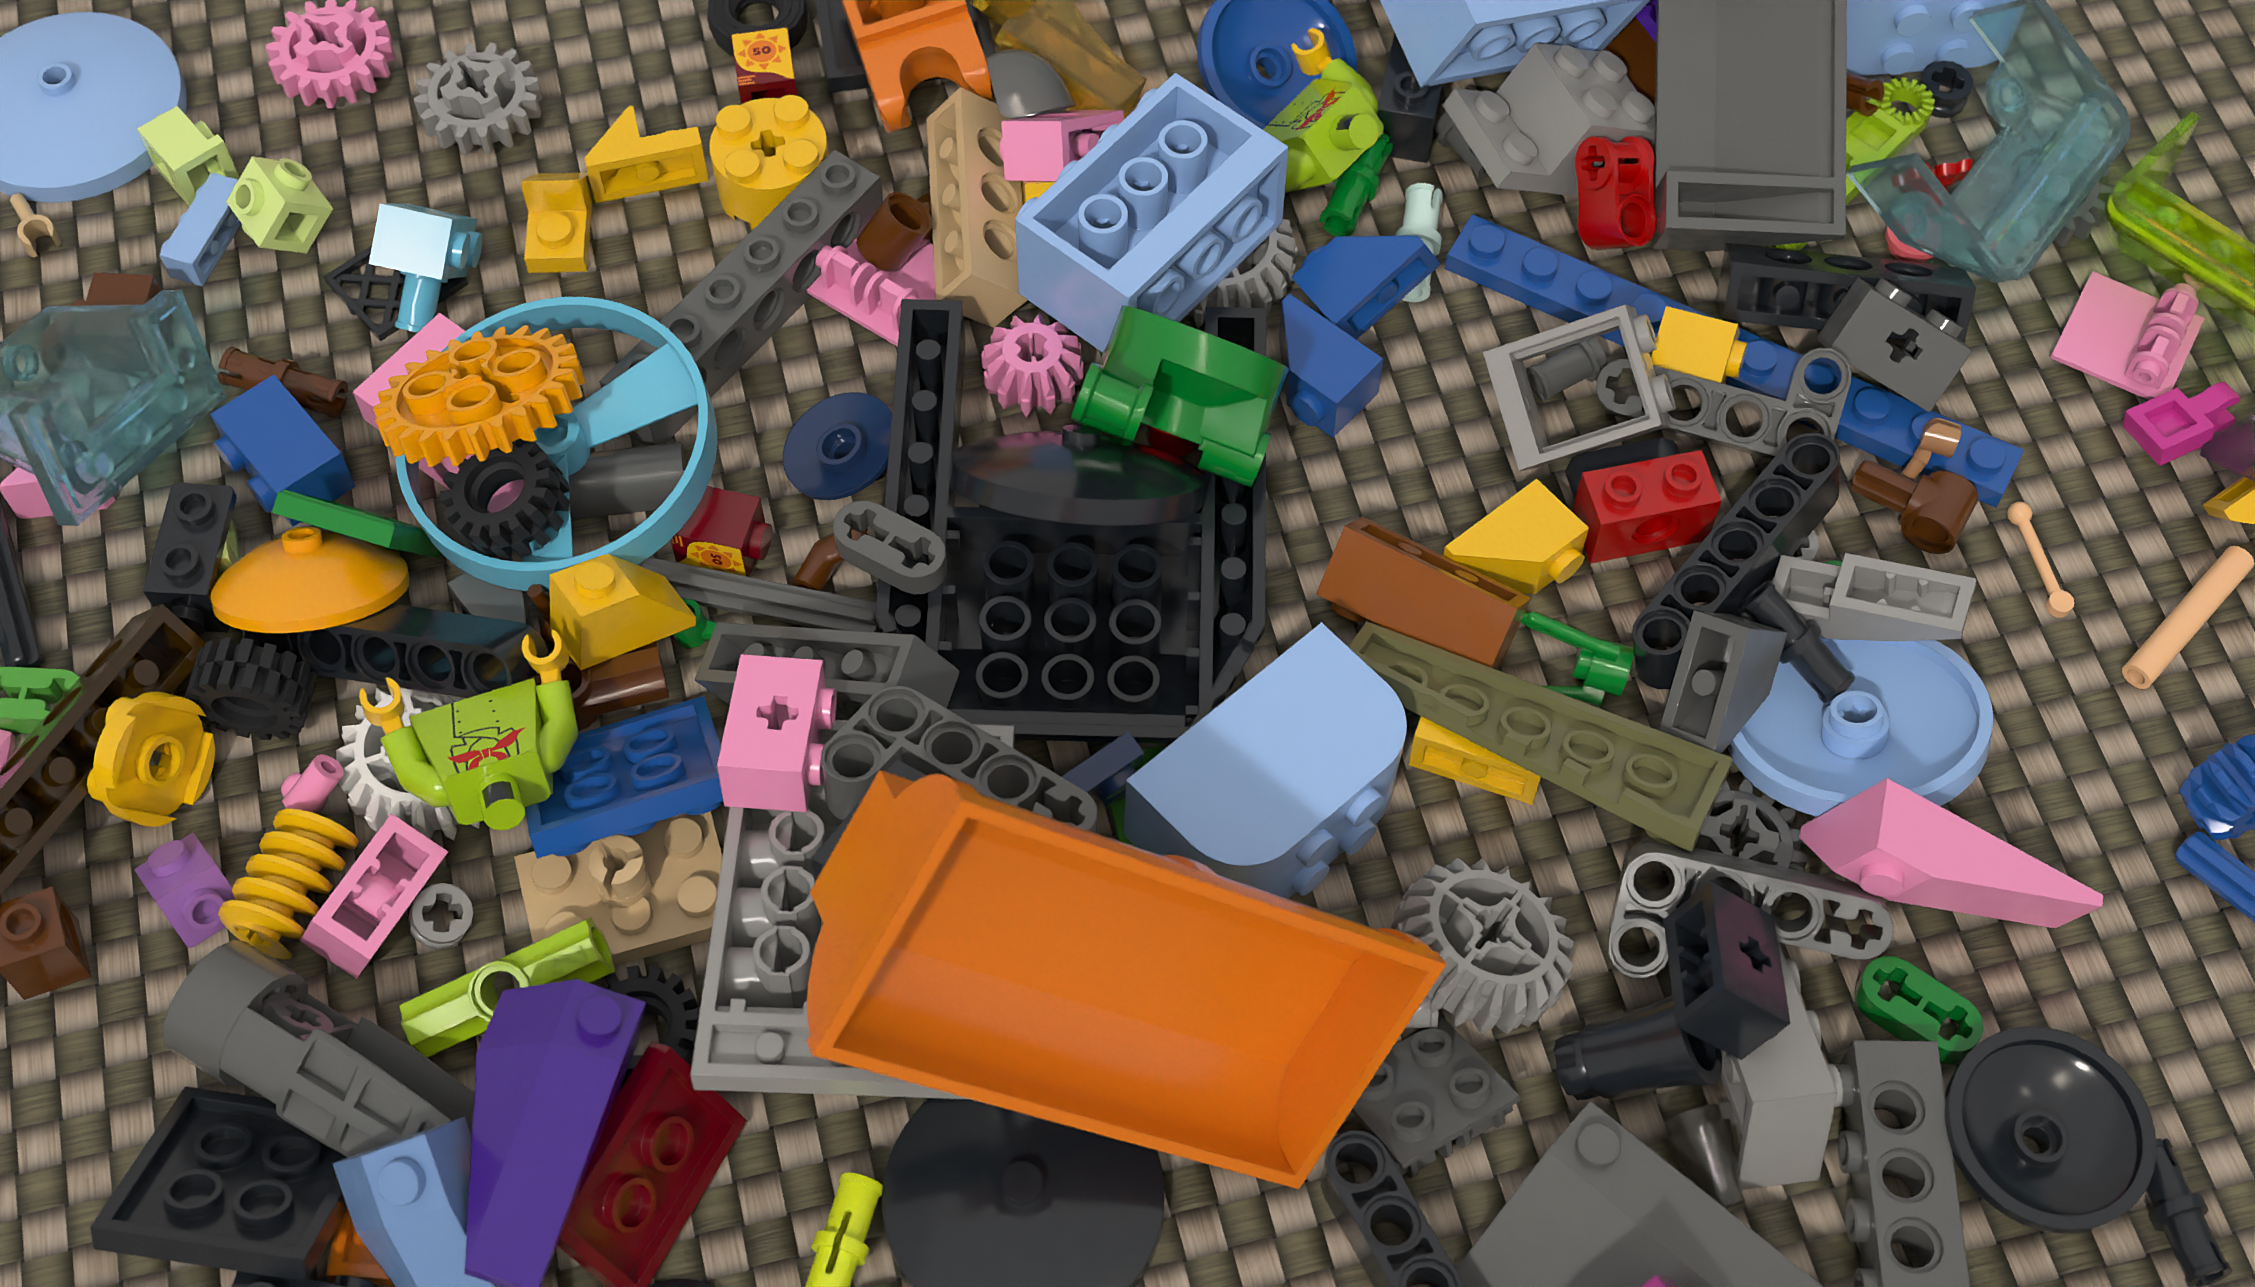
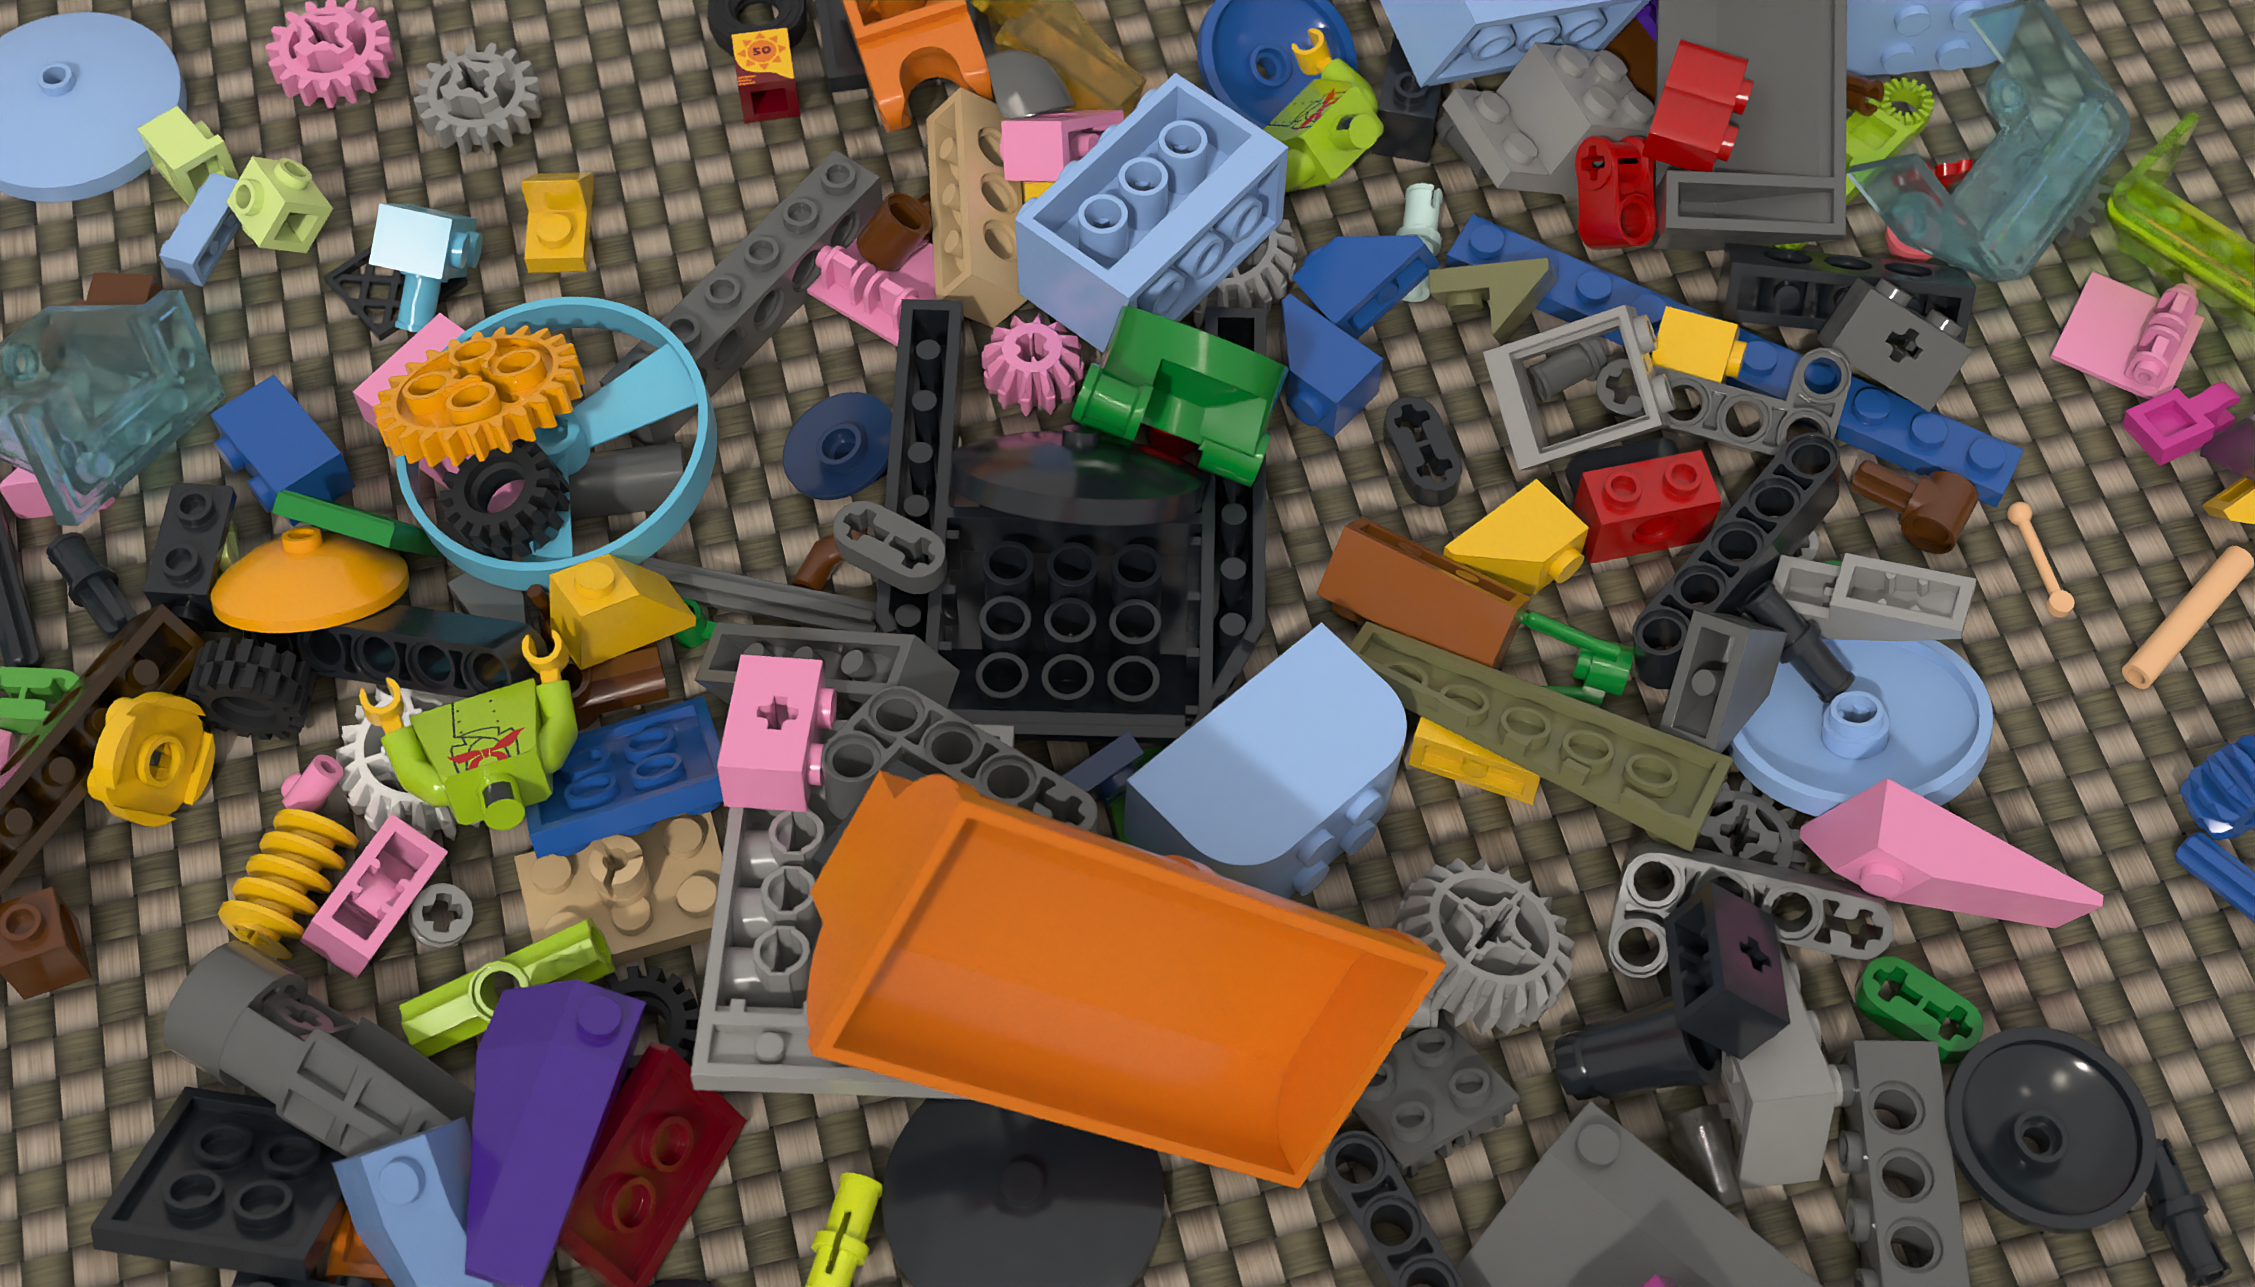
(32, 225): tan hand -> none
(90, 583): none -> black axle
(187, 888): medium lavender bracket -> none
(309, 389): reddish brown pin -> none
(632, 166): yellow slope -> none
(724, 533): dark red brick -> none
(764, 154): yellow brick -> none
(1355, 188): green pin -> none
(1410, 455): none -> black beam
(1510, 286): none -> olive slope
(1696, 108): none -> red brick
(1937, 437): medium nougat hand -> none
(1953, 77): black bush -> none

